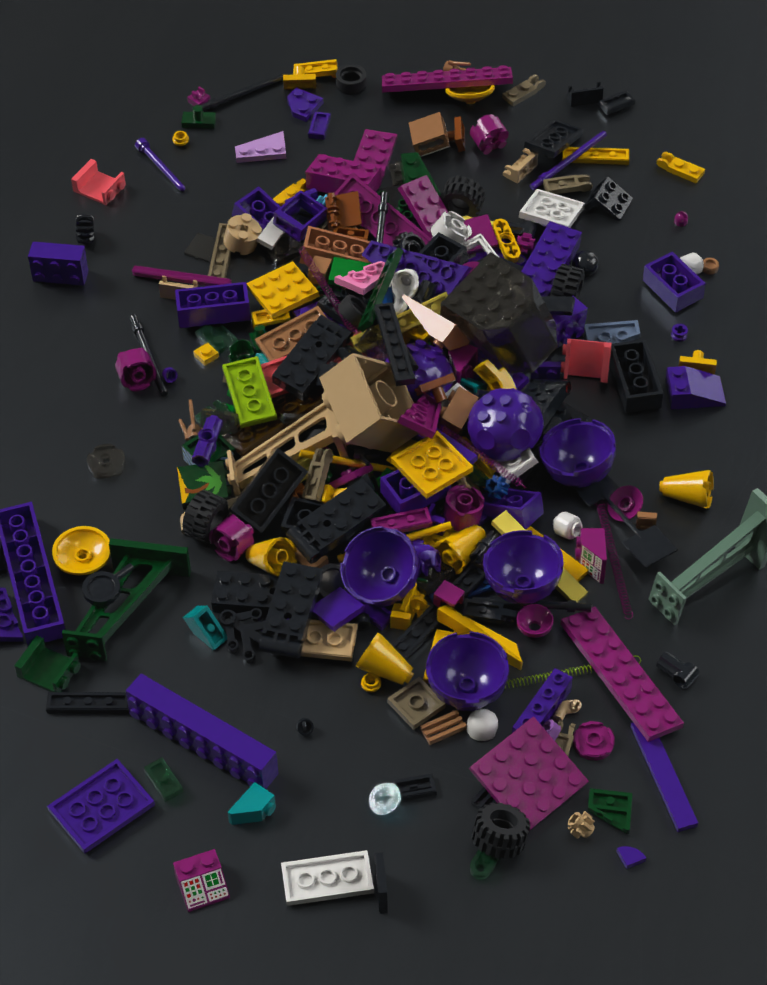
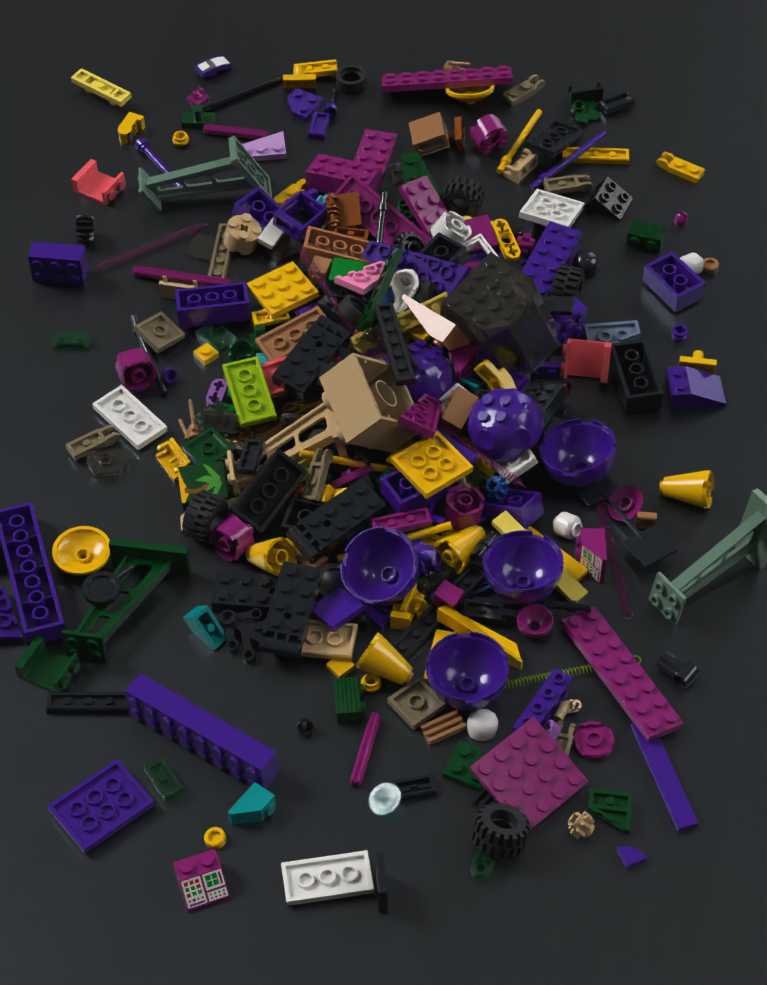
(71, 340): none -> clear green plate
(85, 444): none -> dark tan hinge
(101, 87): none -> light yellow hinge
(130, 126): none -> yellow leg
(130, 417): none -> white plate
(149, 246): none -> magenta piece
(159, 332): none -> dark tan plate
(172, 458): none -> yellow hinge
(207, 441): dark purple piece -> none
(210, 66): none -> slope
(213, 393): none -> medium lavender beam
(215, 838): none -> yellow tile
(234, 131): none -> magenta axle
(239, 159): none -> sand green piece
(250, 456): none -> black plate
(331, 107): none -> dark purple hinge
(340, 668): none -> yellow tile
(347, 699): none -> dark green brick
(365, 749): none -> magenta axle
(436, 387): dark orange tile -> none
(459, 763): none -> dark green plate
(507, 159): none -> yellow bar
(585, 111): none -> dark green plate
(646, 235): none -> dark green brick

